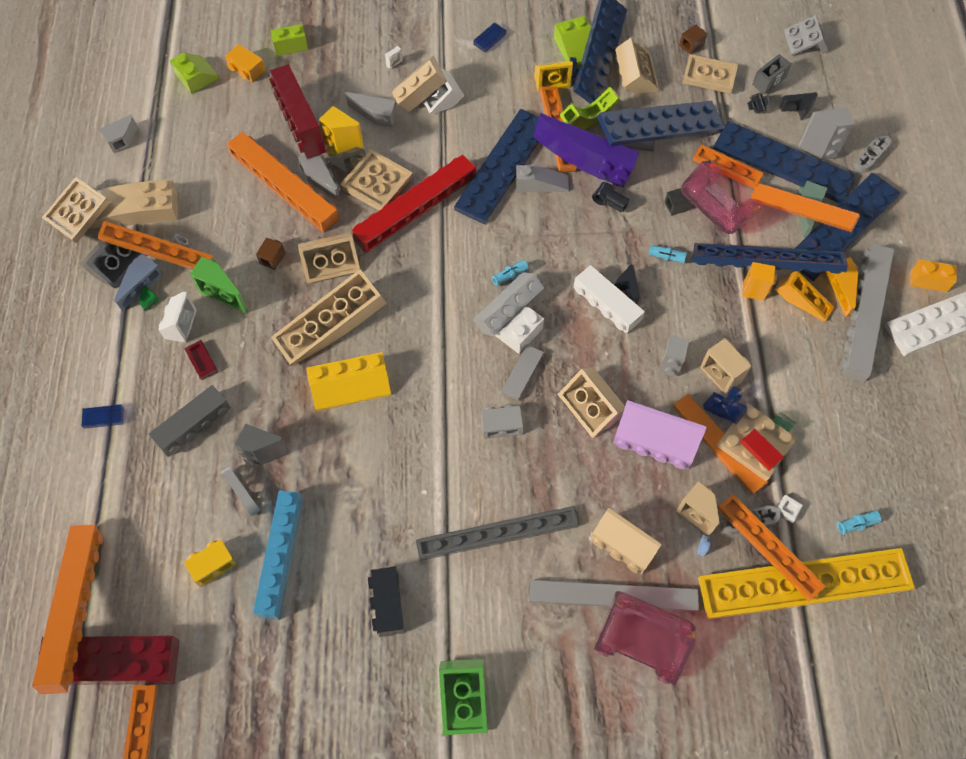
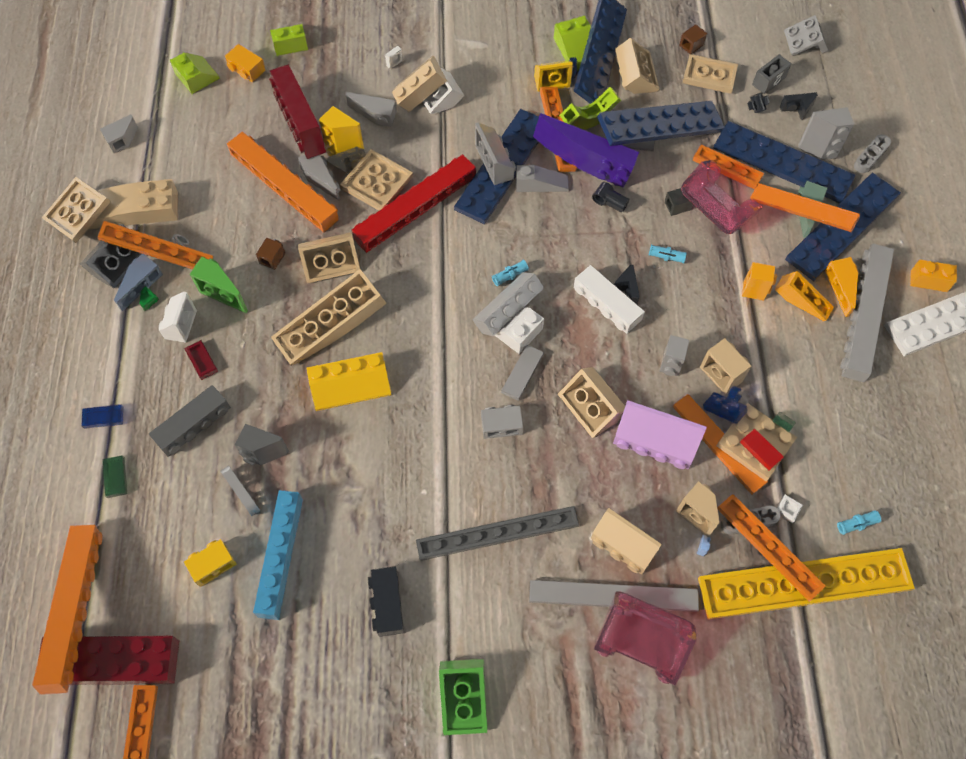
(114, 476): none -> clear green tile
(489, 37): clear blue tile -> none
(493, 154): none -> light grey slope
(779, 257): dark blue plate -> none

